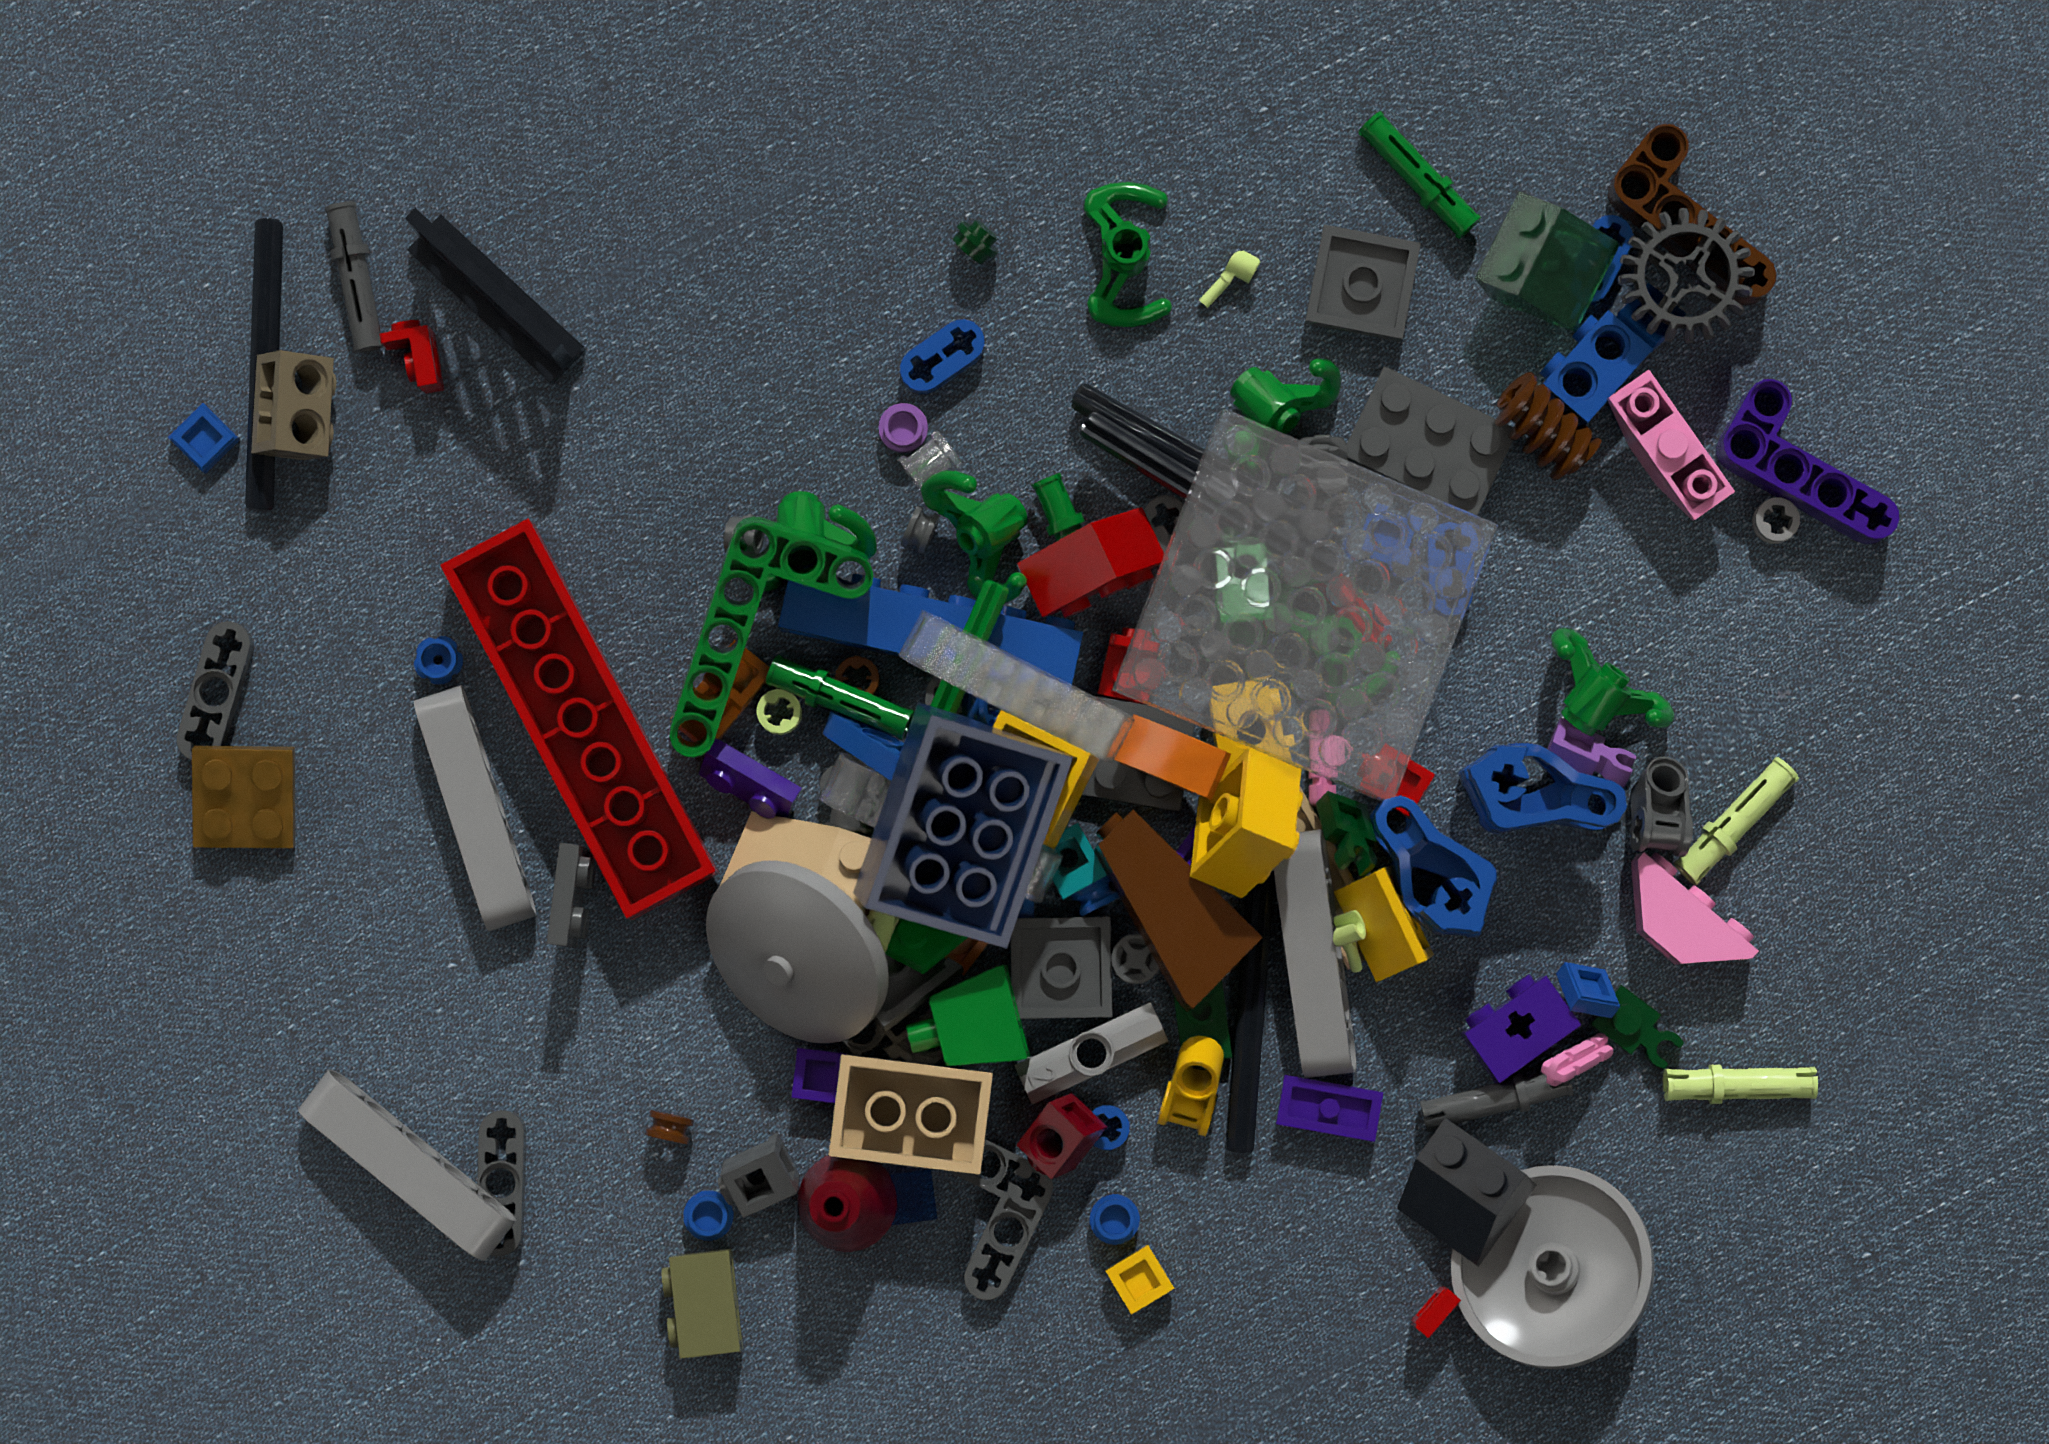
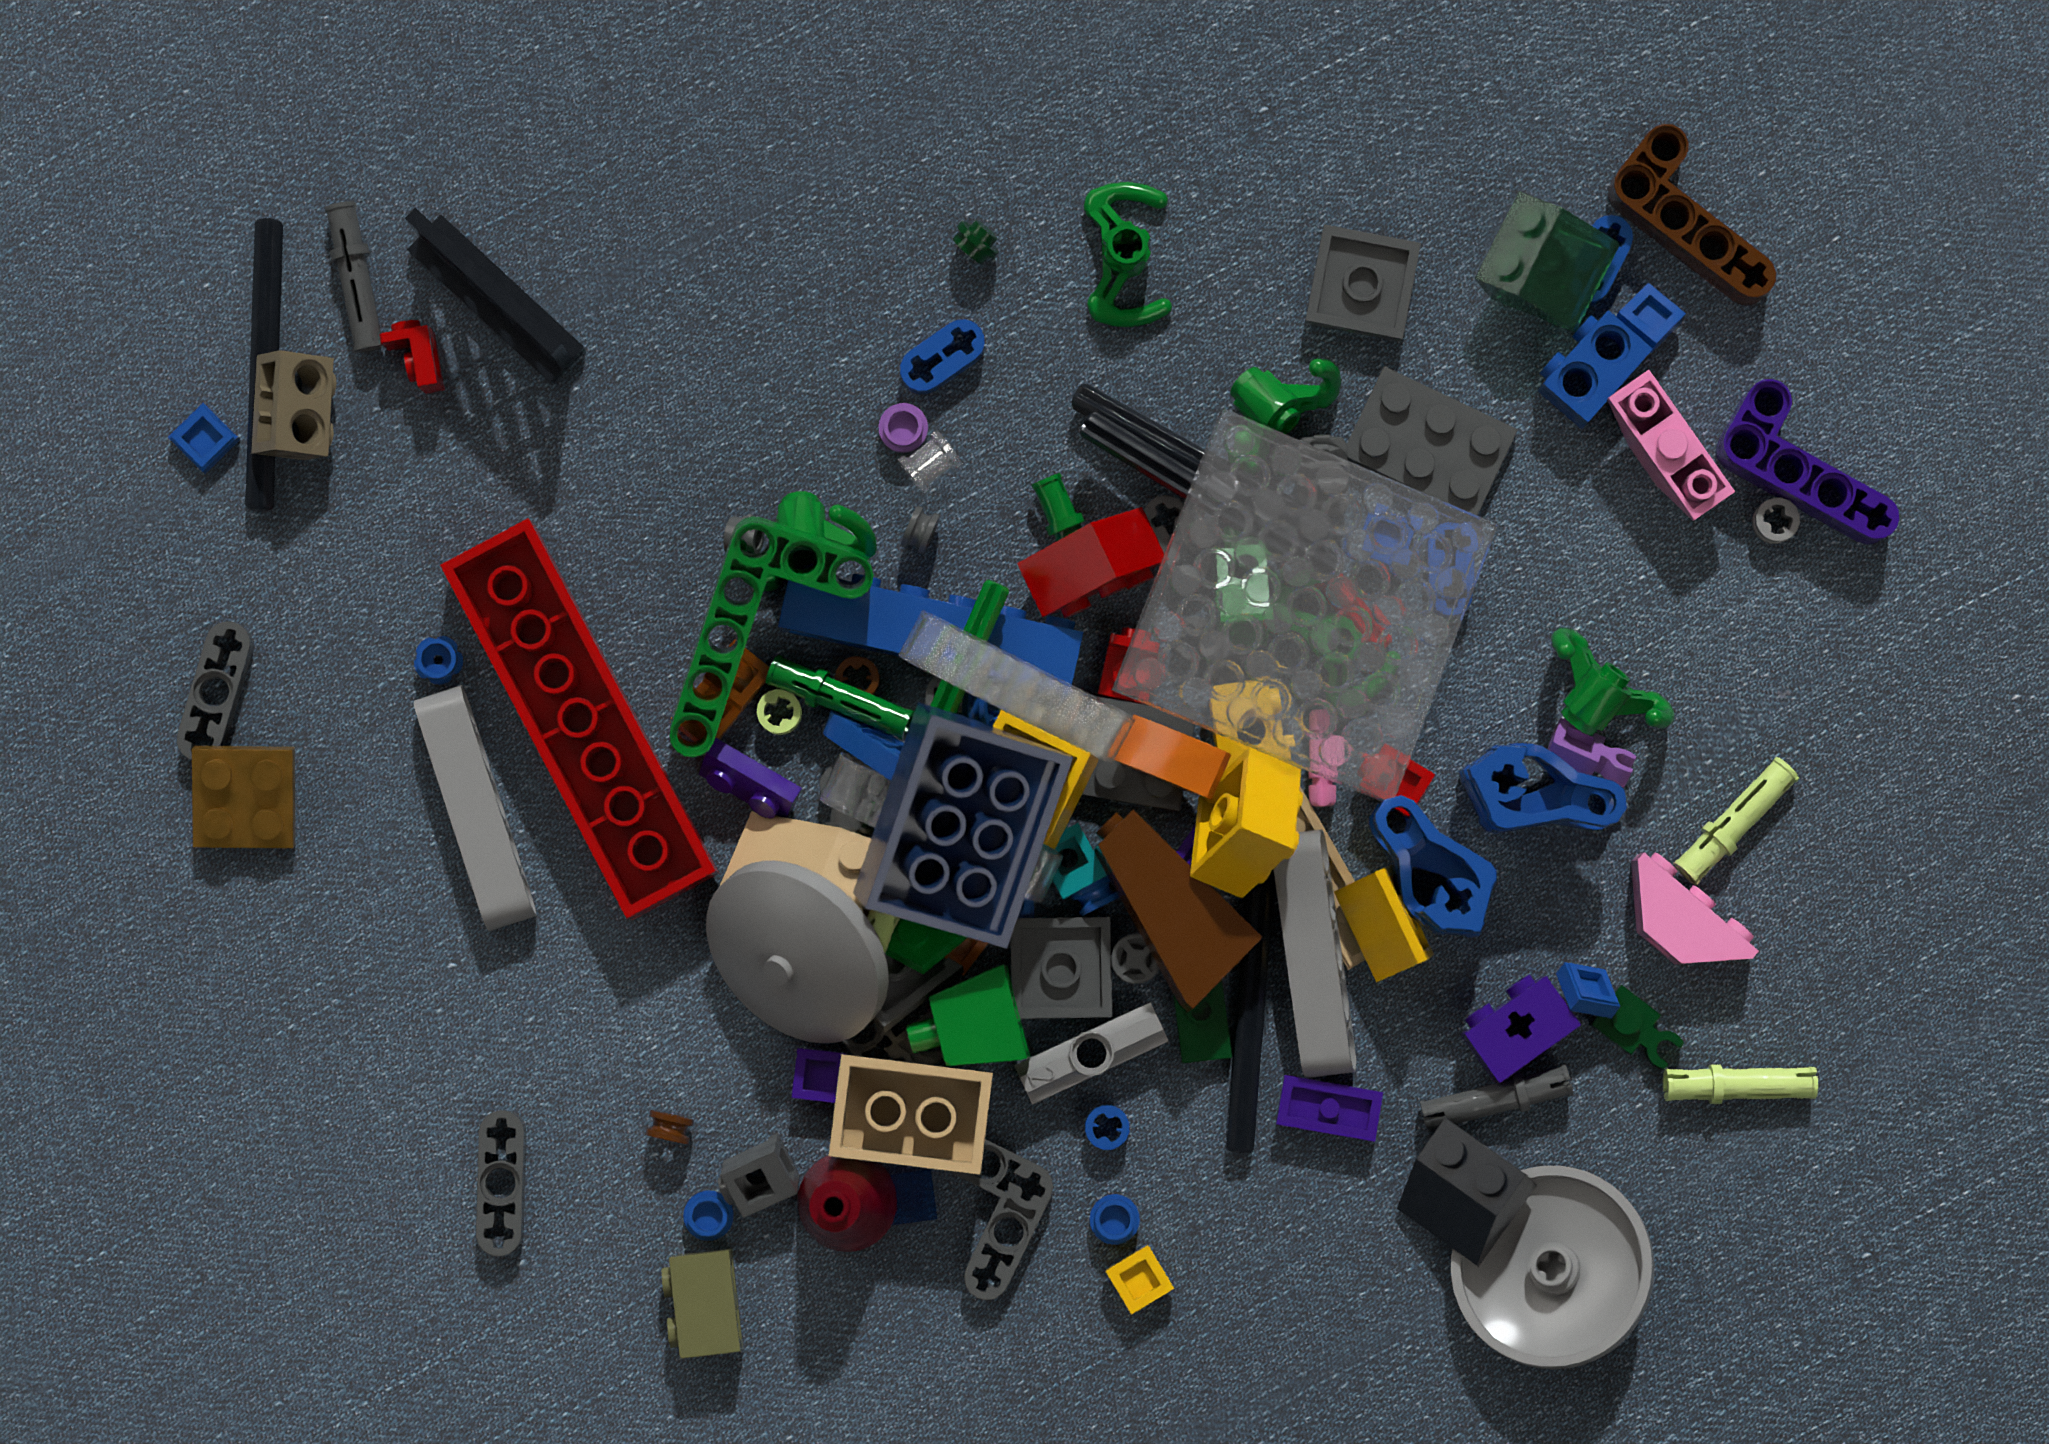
(407, 1165): light grey beam -> none
(573, 875): dark grey plate -> none
(980, 526): green piece -> none
(1078, 1131): dark red brick -> none
(1192, 1092): yellow piece -> none
(1241, 266): yellowish green hand -> none
(1349, 930): yellowish green hand -> none
(1350, 828): dark green plate -> none
(1420, 175): green pin -> none
(1435, 1311): red tile -> none
(1546, 426): reddish brown piece -> none
(1577, 1059): bright pink axle -> none
(1661, 816): dark grey piece -> none
(1709, 239): dark grey gear -> none

